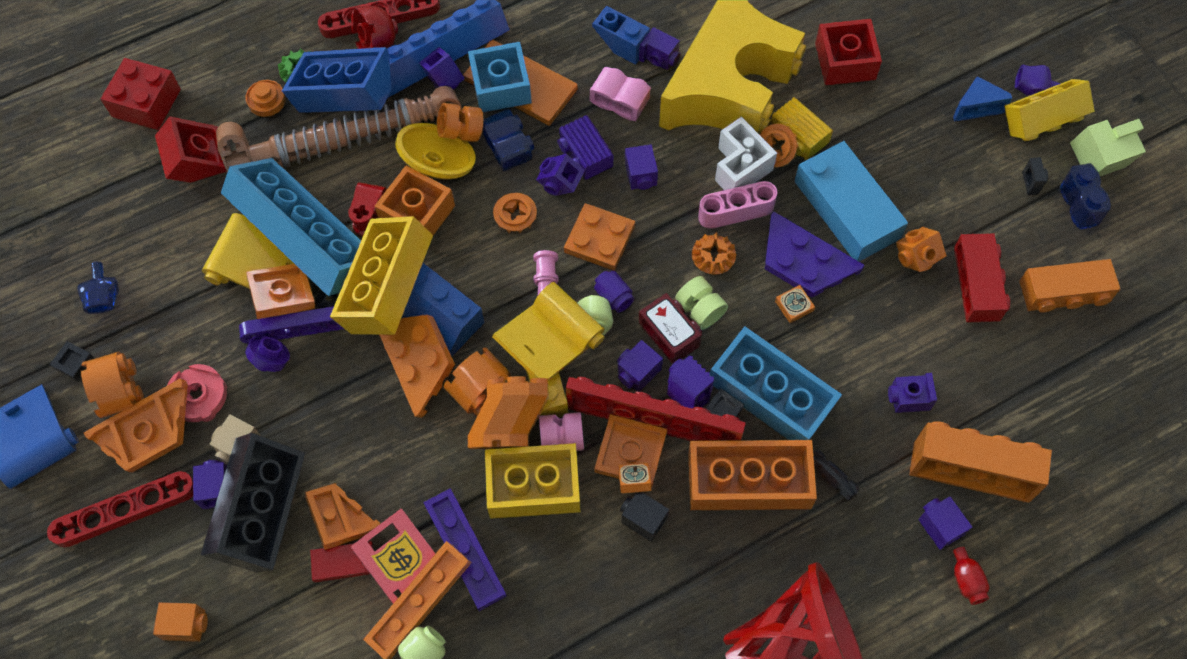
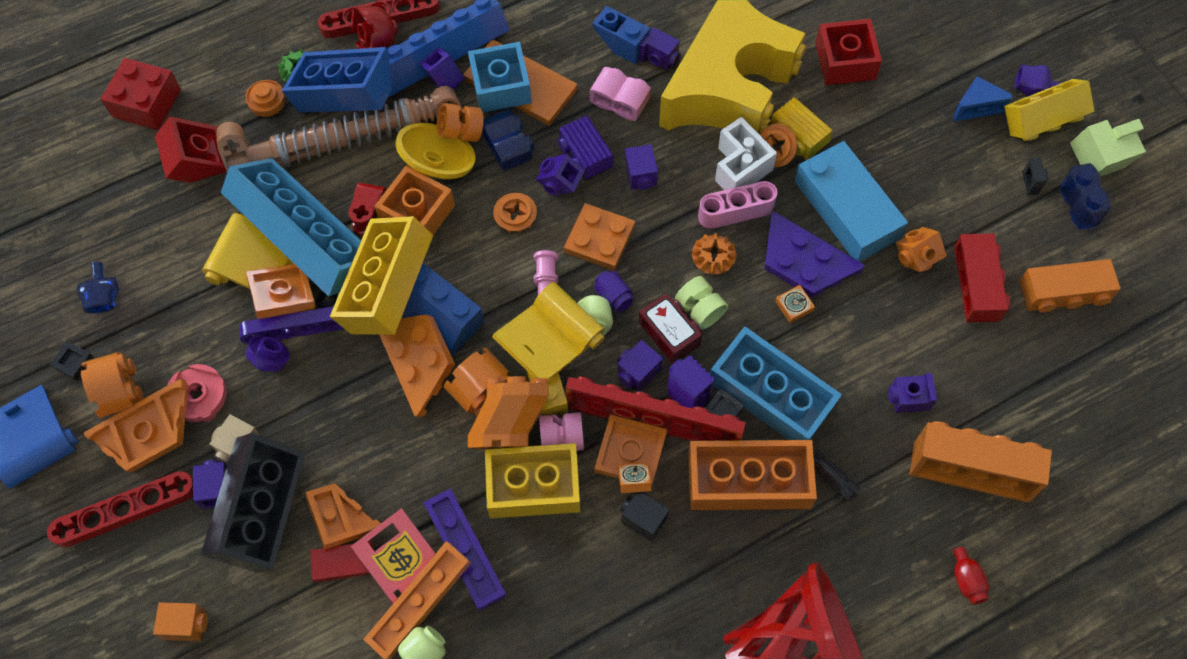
(944, 522): dark purple brick -> none

